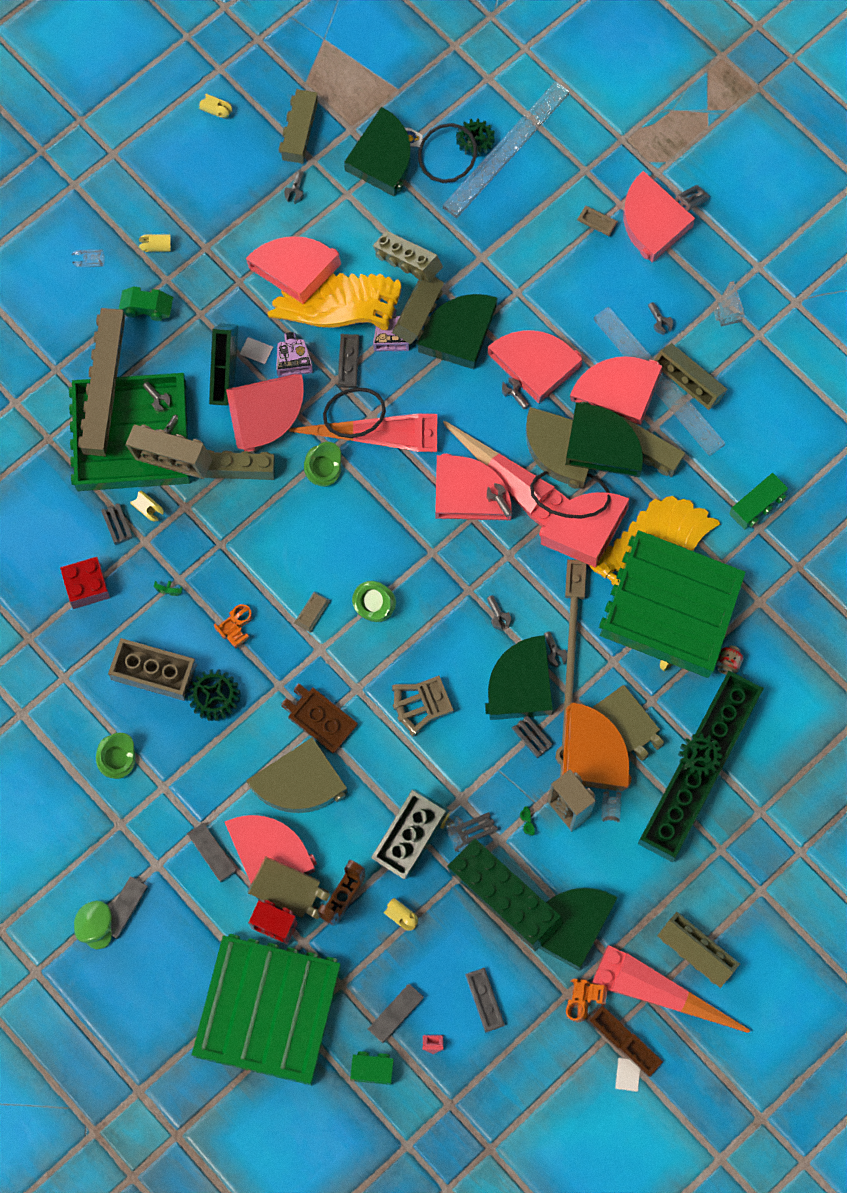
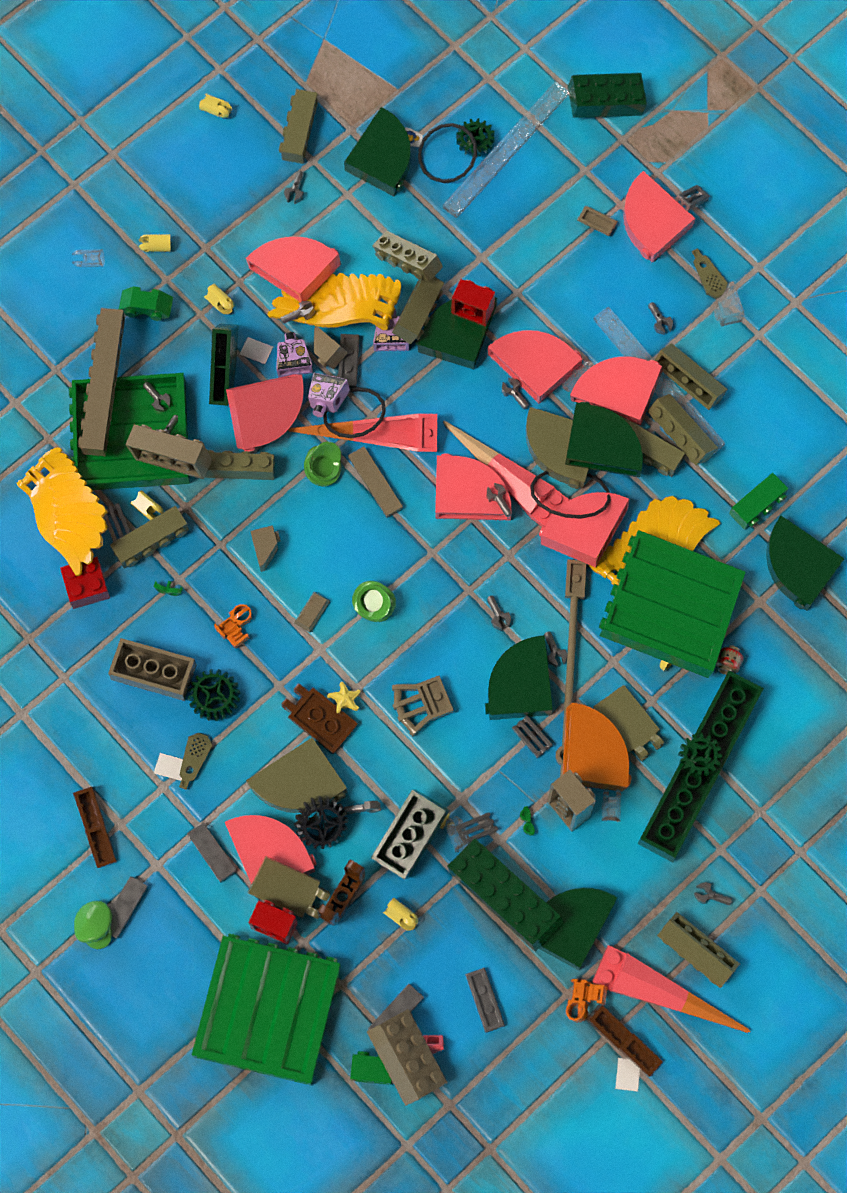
(65, 508): none -> yellow animal
(94, 827): none -> reddish brown slope
(116, 755): bright green piece -> none
(149, 537): none -> olive brick
(168, 766): none -> white sticker
(192, 760): none -> olive piece
(219, 299): none -> light yellow piece
(265, 545): none -> dark tan slope
(305, 310): none -> flat silver bar
(313, 822): none -> black gear
(327, 349): none -> dark tan slope
(327, 393): none -> lavender torso
(344, 698): none -> light yellow animal
(368, 806): none -> flat silver bar
(375, 482): none -> dark tan tile
(407, 1057): none -> dark tan brick
(473, 302): none -> red brick
(569, 384): none -> clear axle
(607, 95): none -> dark green brick
(682, 429): none -> olive brick
(709, 274): none -> olive piece
(711, 895): none -> flat silver bar
(799, 563): none -> dark green brick

